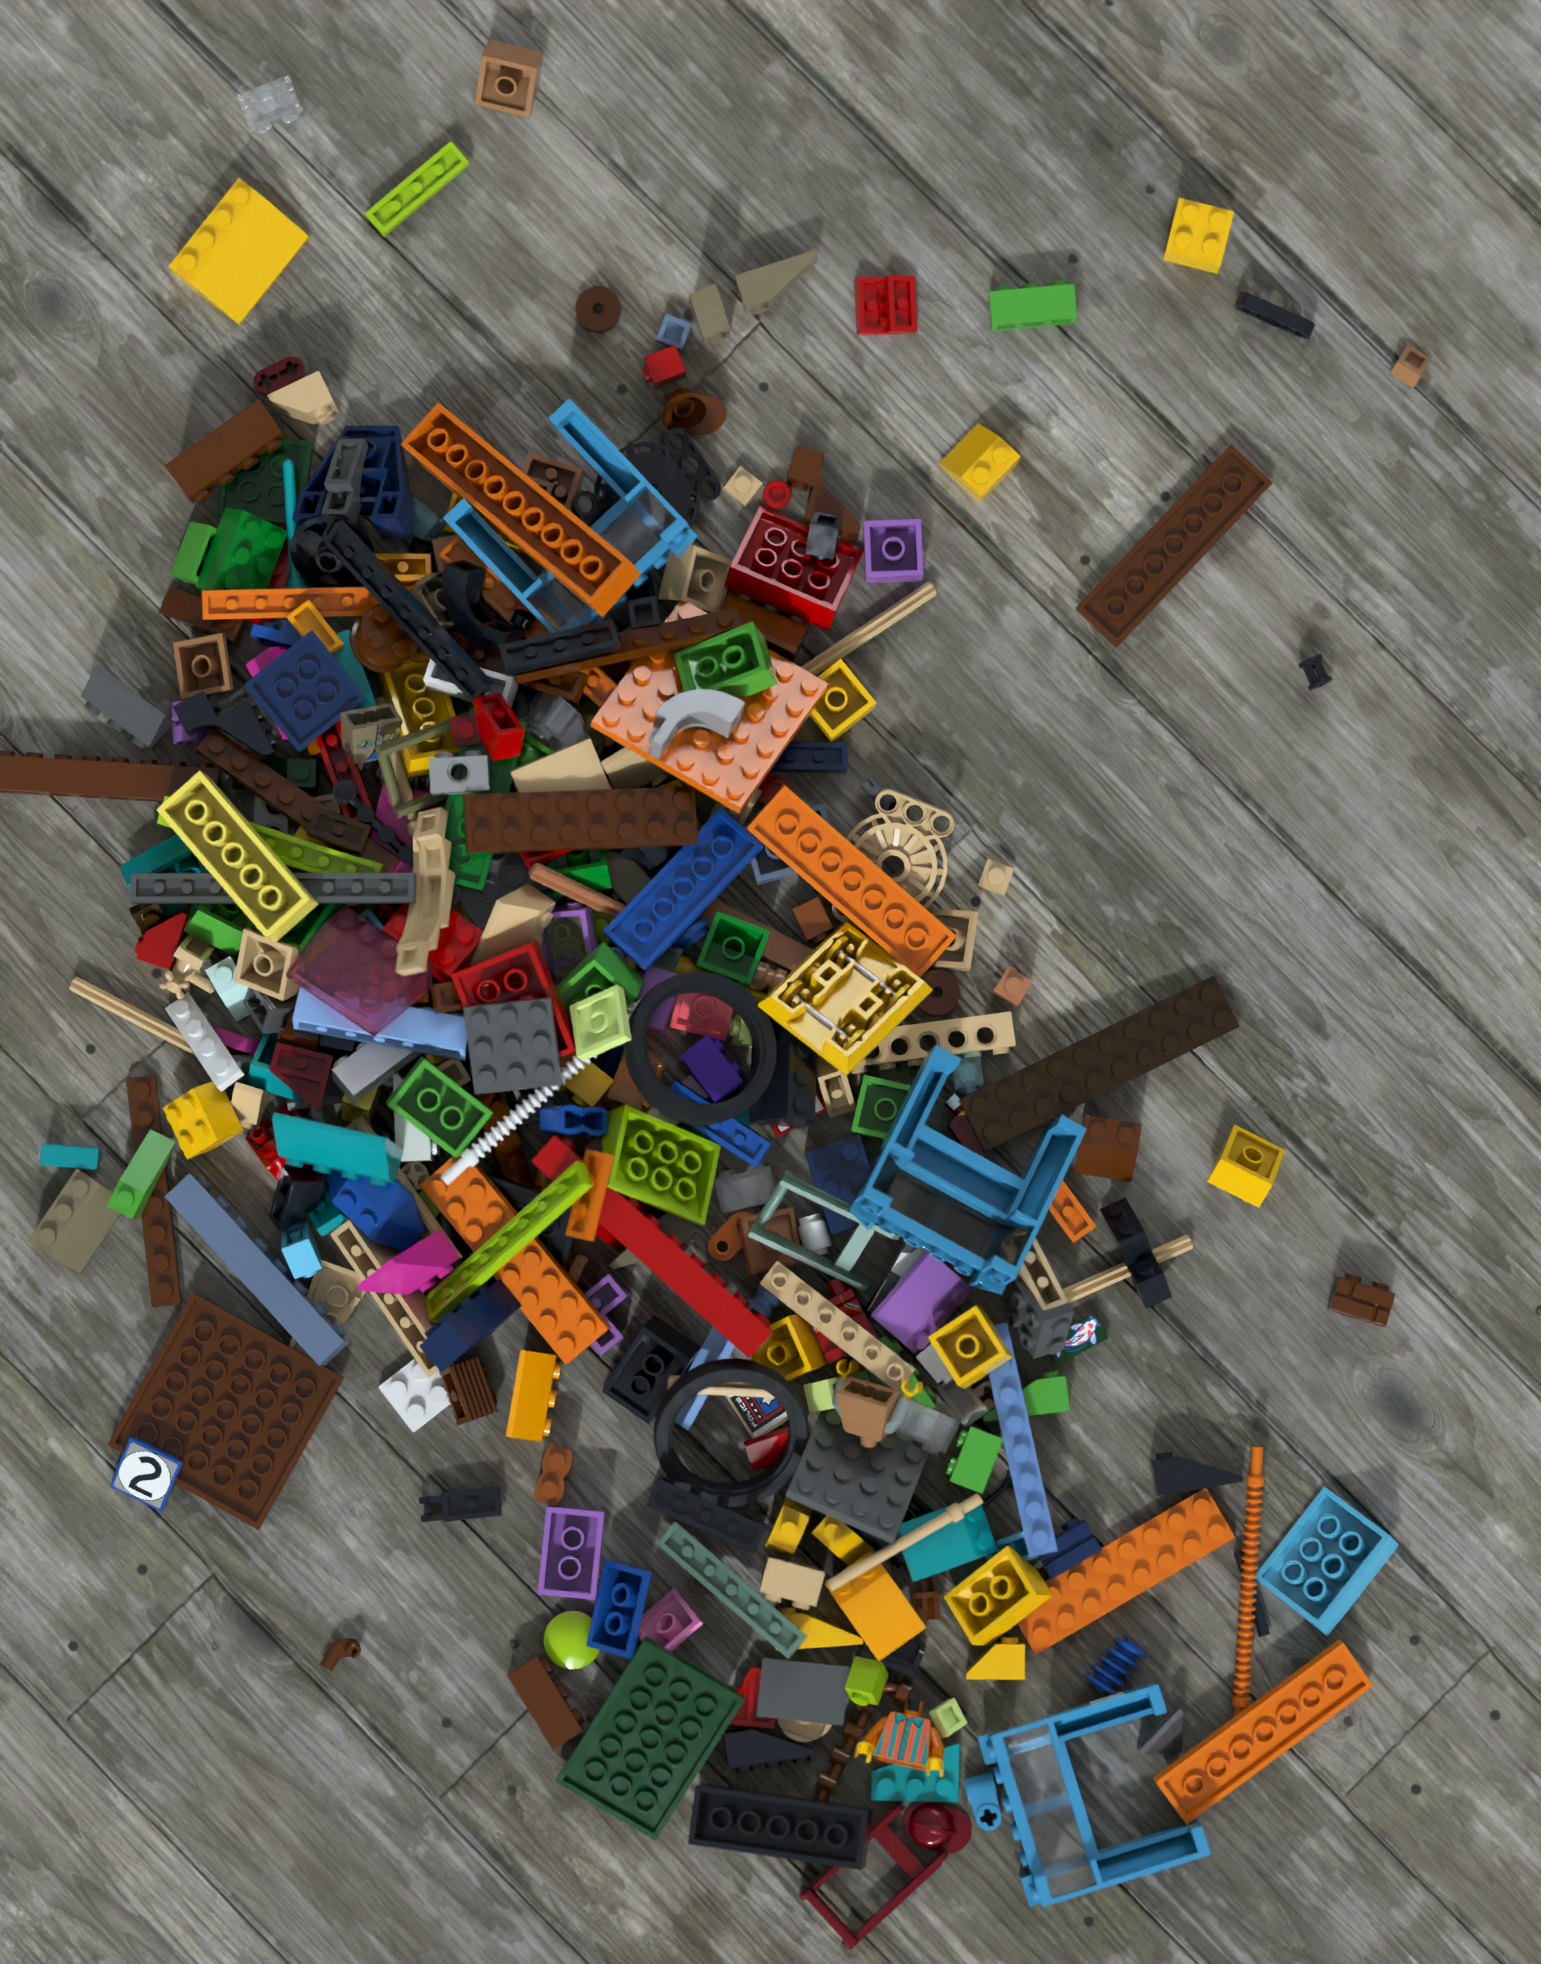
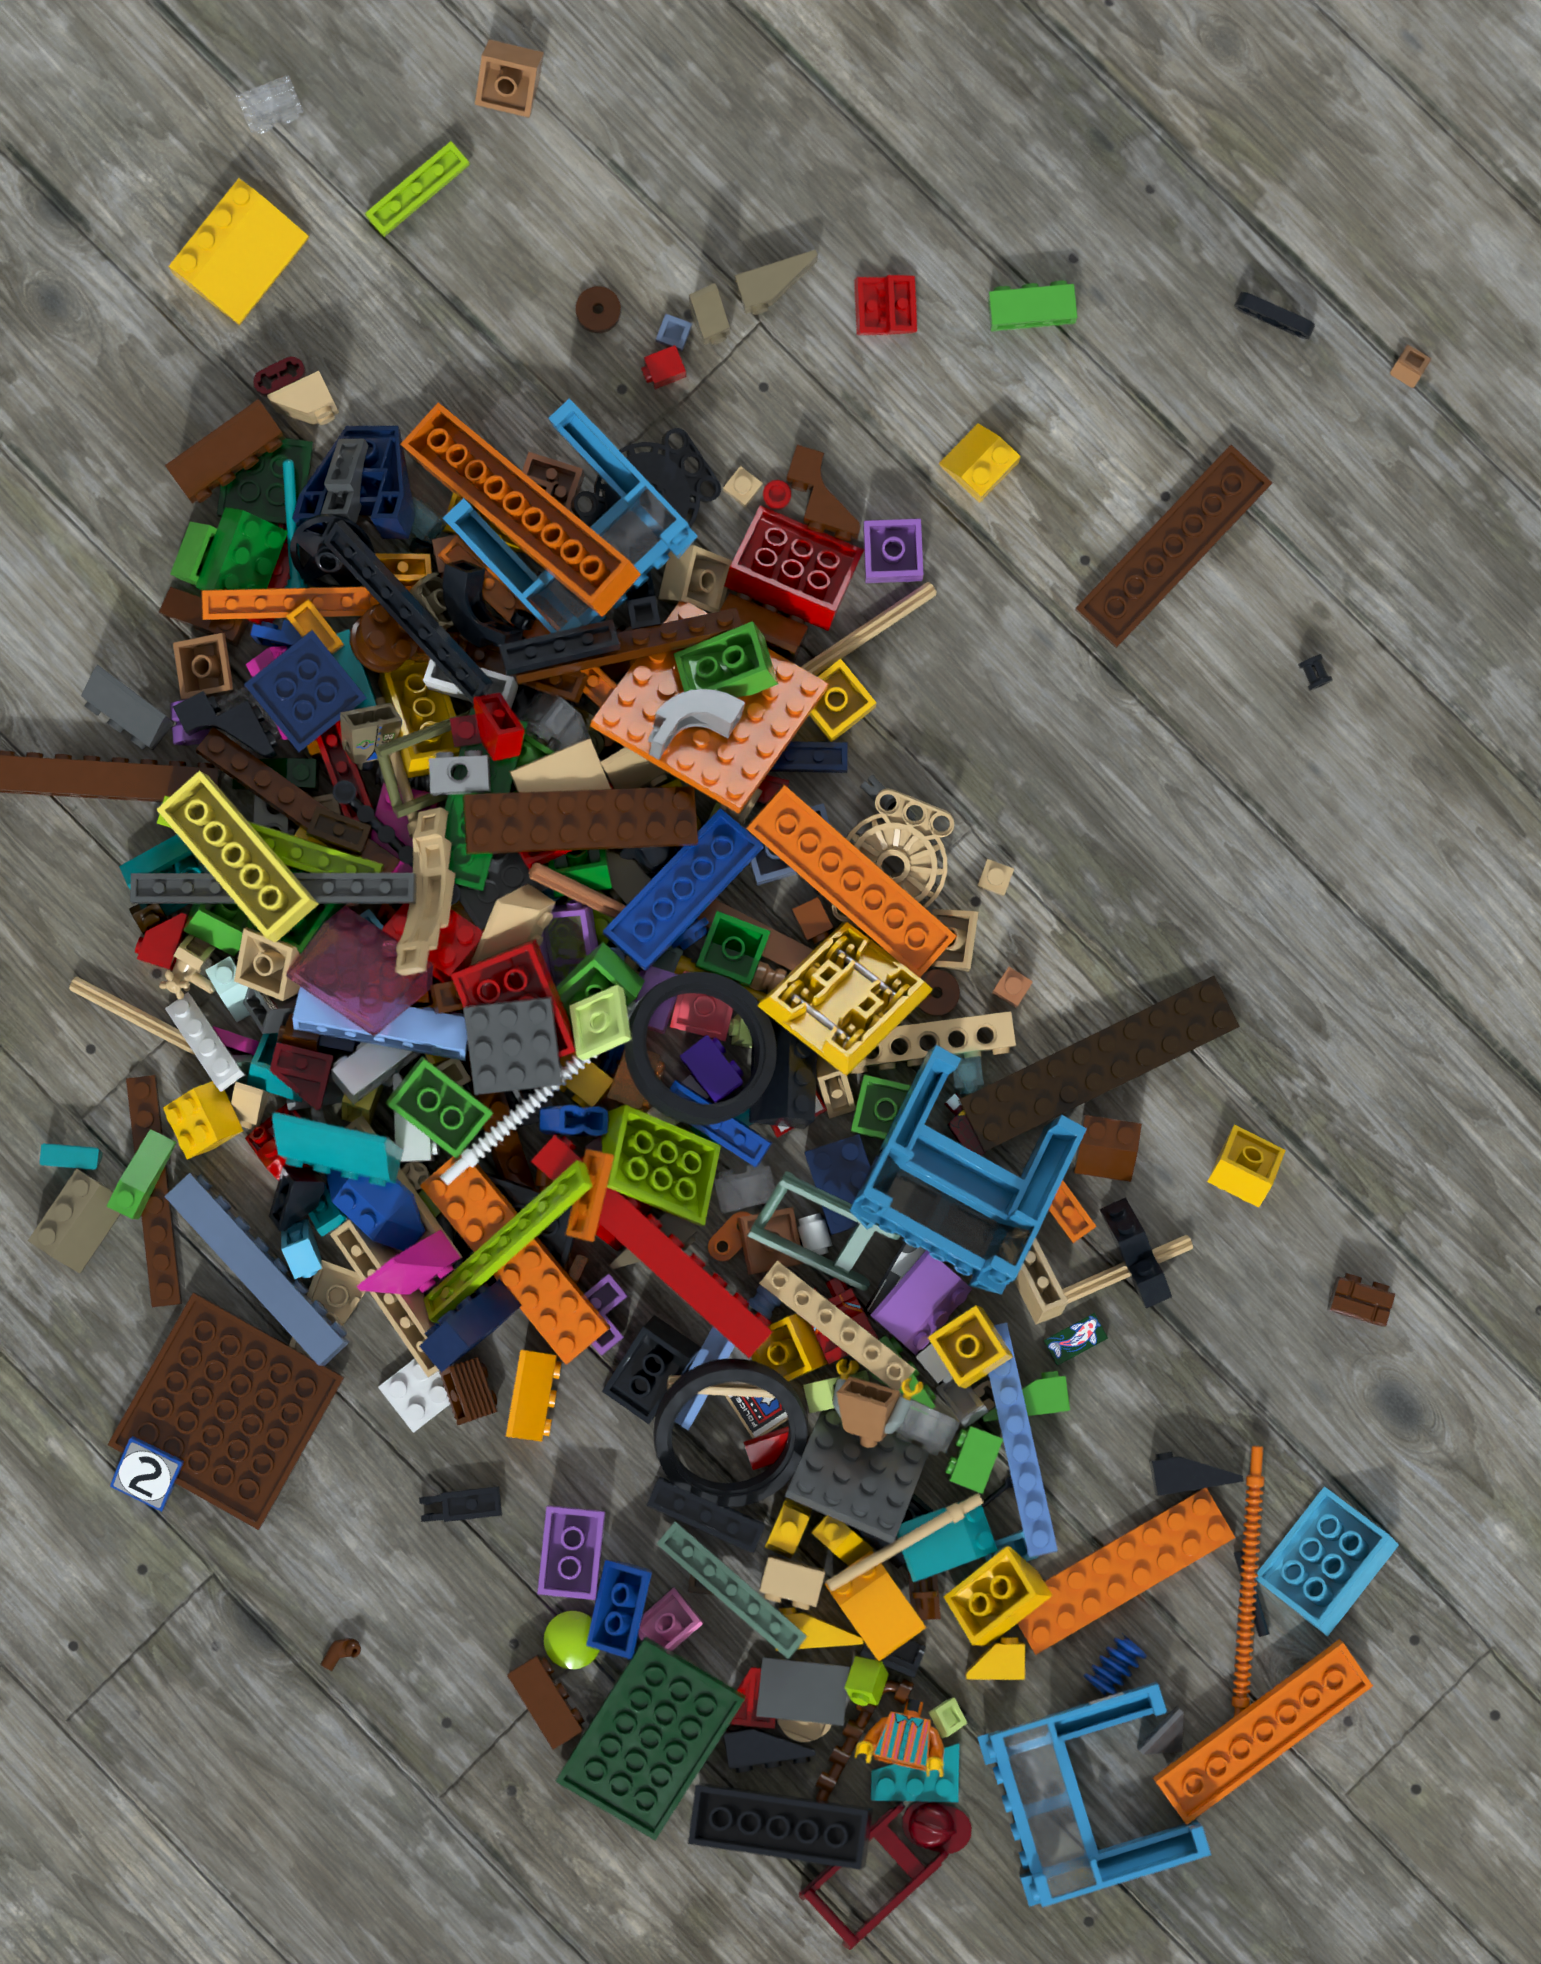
(552, 1483): dark orange brick -> none
(693, 412): reddish brown piece -> none
(824, 535): black brick -> none
(982, 1796): dark azure piece -> none
(1038, 1330): dark grey bracket -> none
(1073, 1544): dark blue brick -> none
(1198, 235): yellow brick -> none

